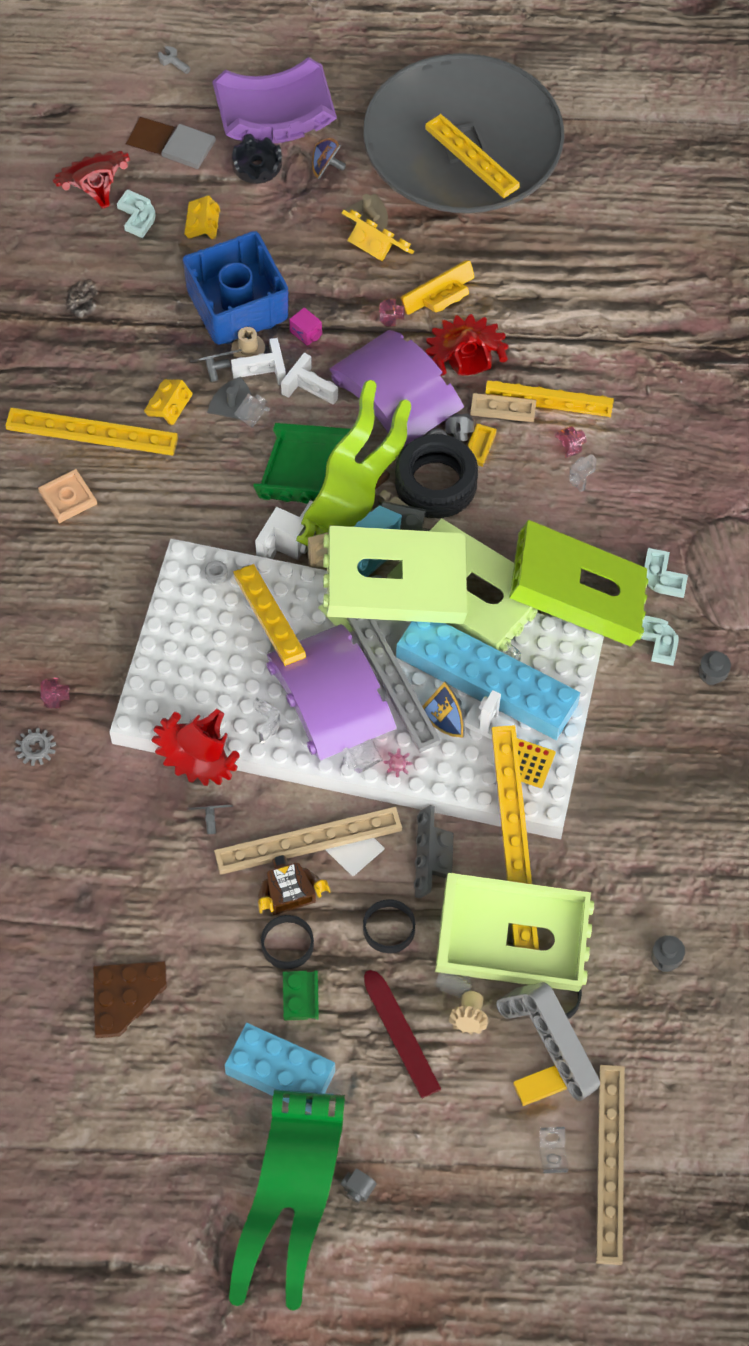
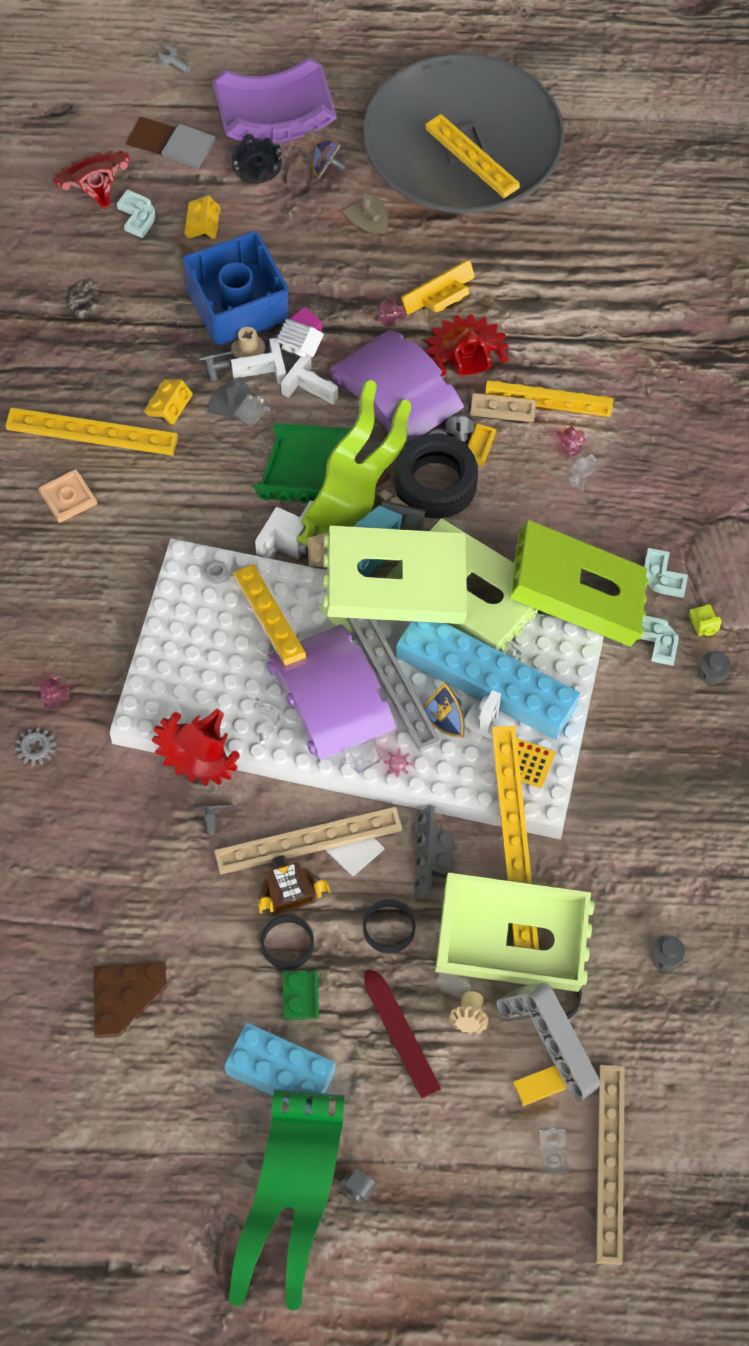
(299, 338): none -> white brick
(372, 240): yellow bracket -> none
(705, 620): none -> neon yellow bracket

